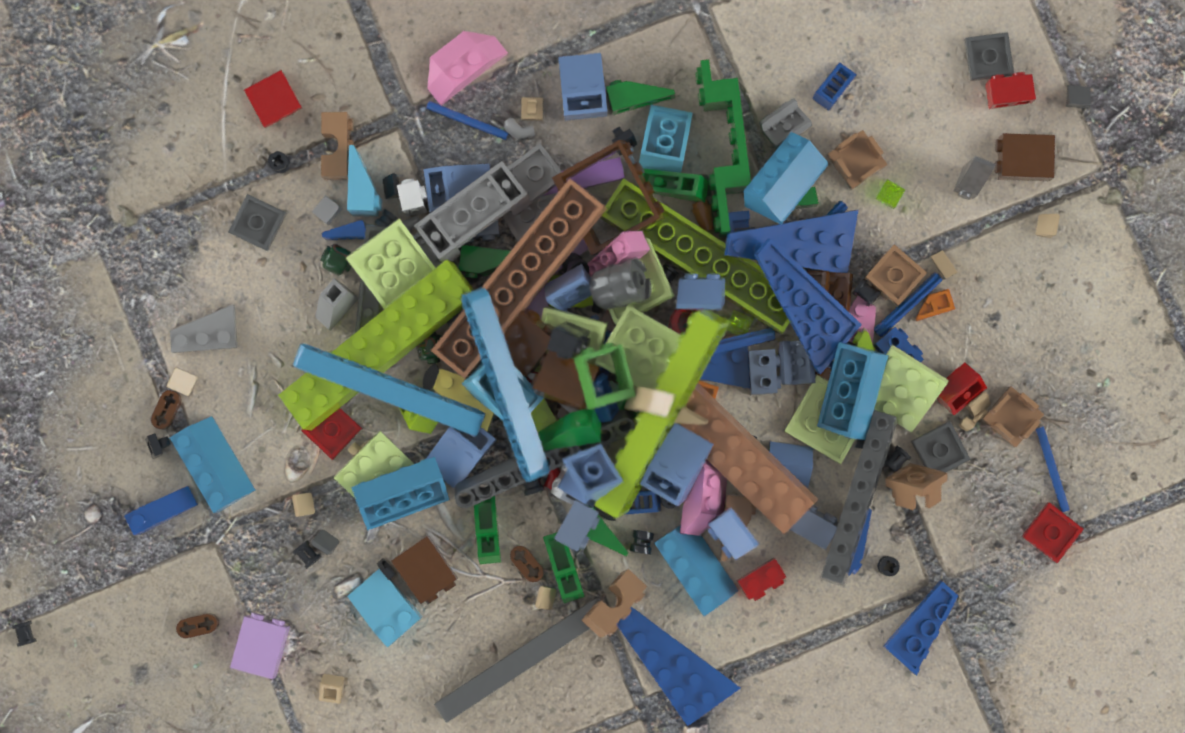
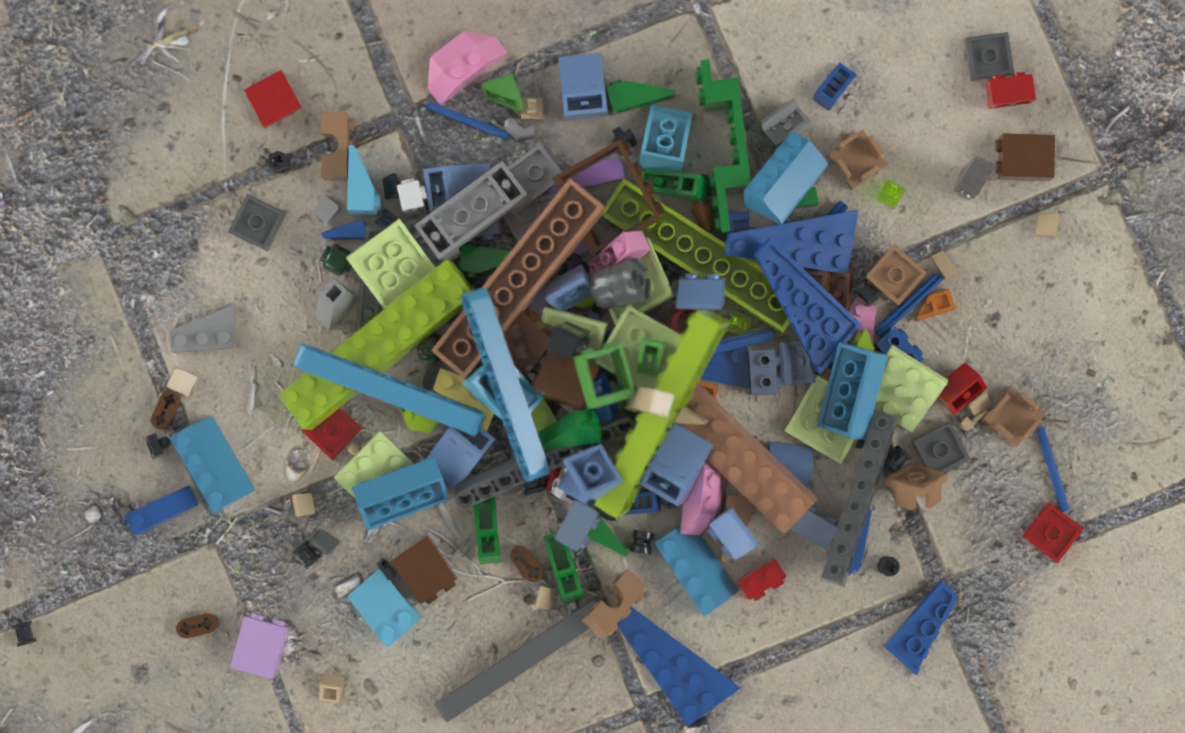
(503, 91): none -> bright green slope
(650, 356): none -> bright green slope
(1078, 97): dark grey slope -> none

